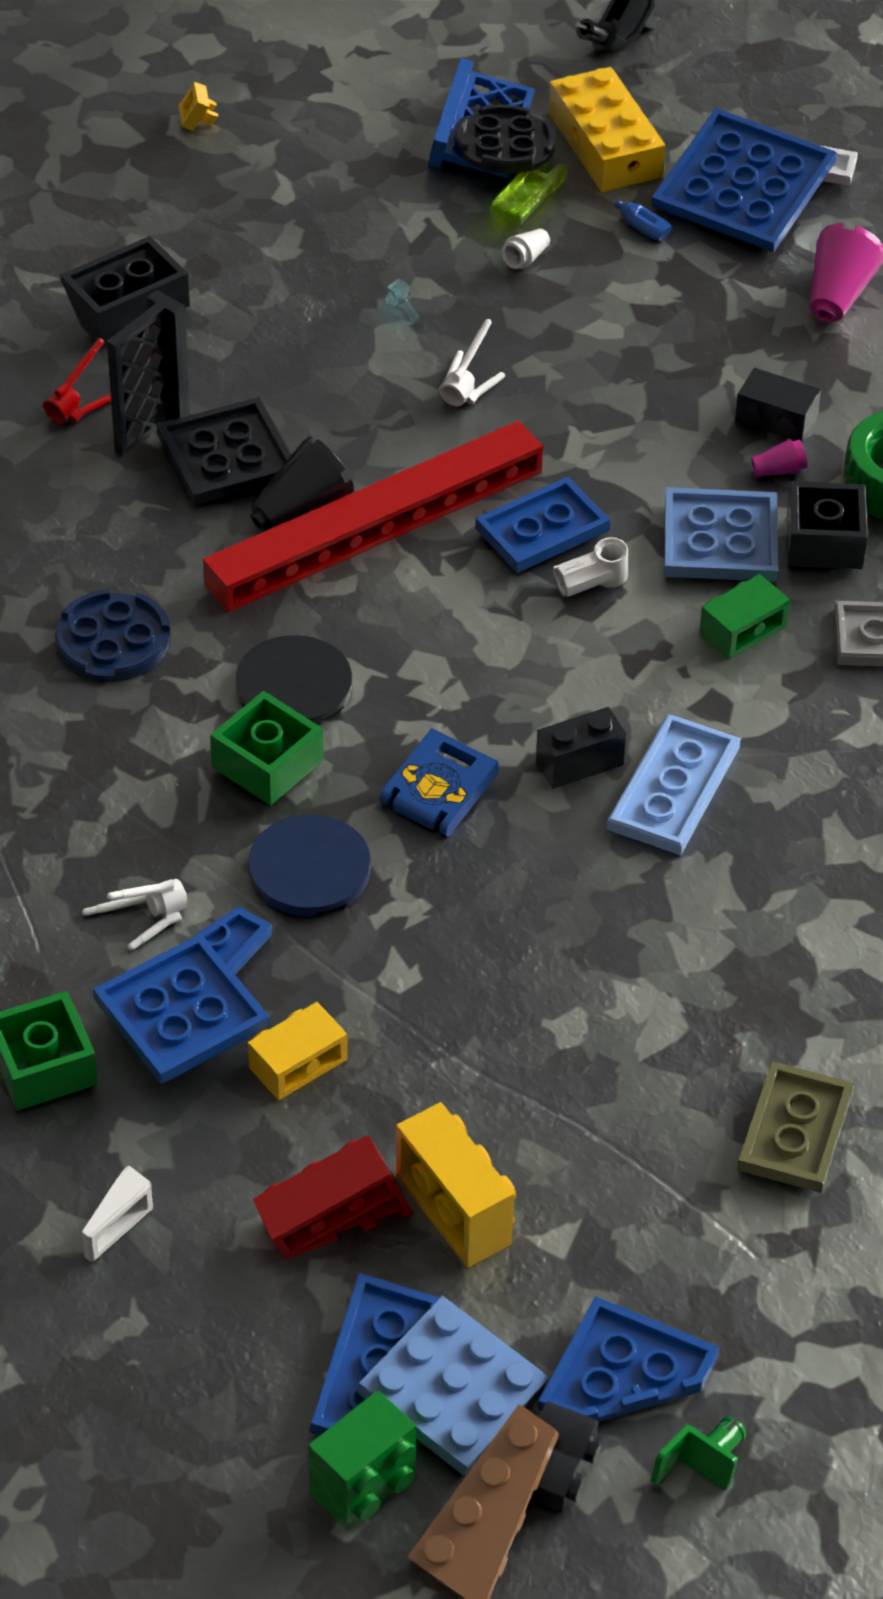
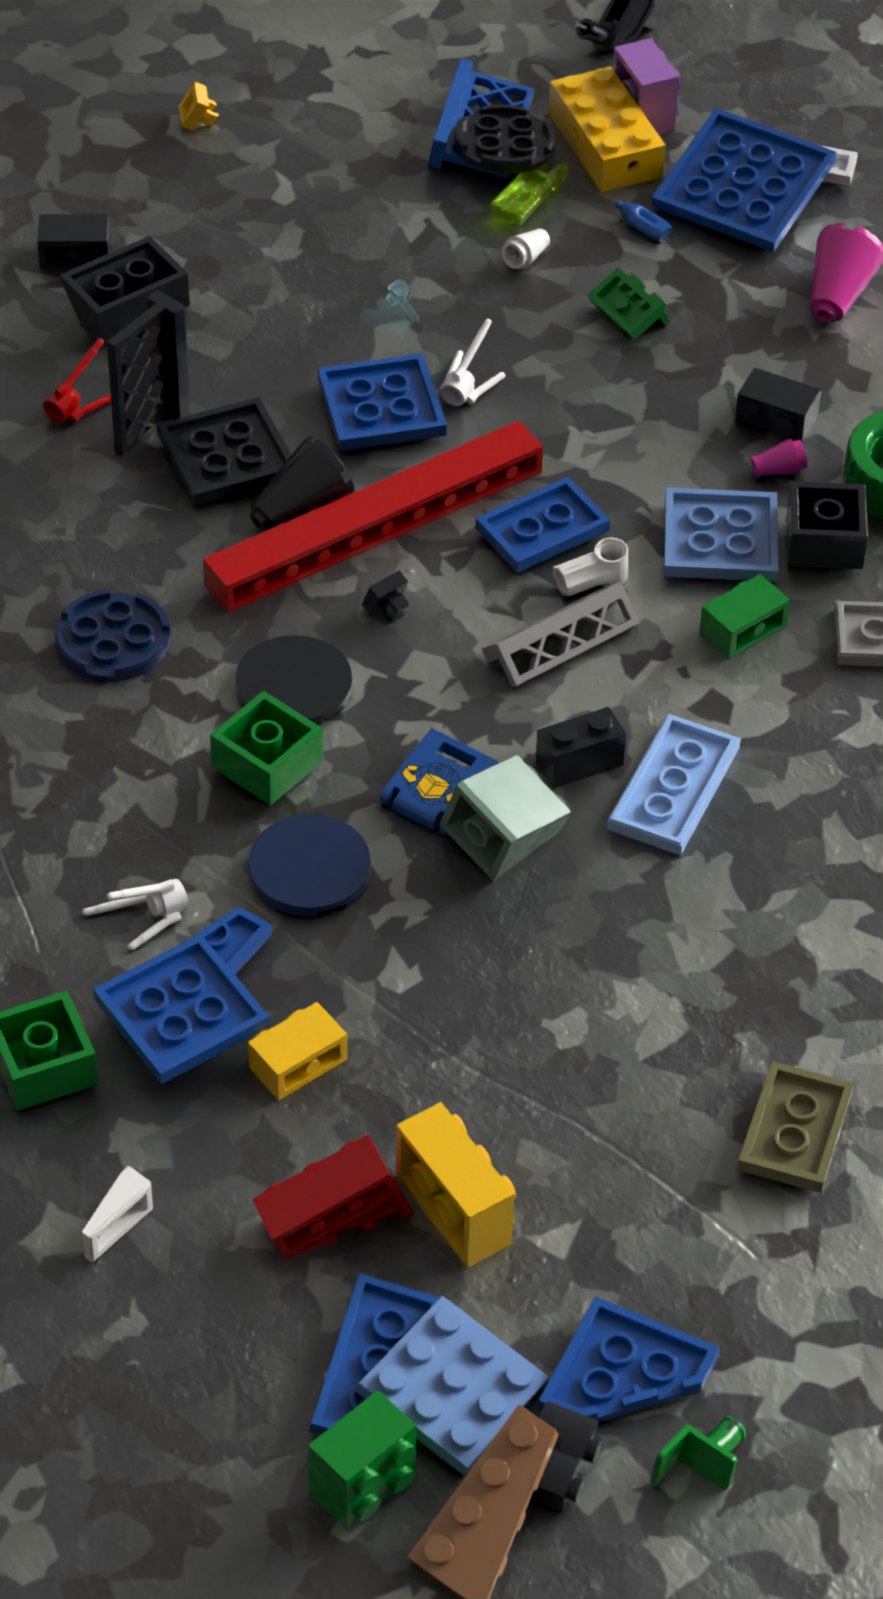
(72, 239): none -> black brick
(381, 402): none -> blue plate
(387, 596): none -> black tile
(503, 815): none -> sand green slope
(553, 623): none -> light grey fence
(627, 303): none -> green bracket
(649, 81): none -> medium lavender brick

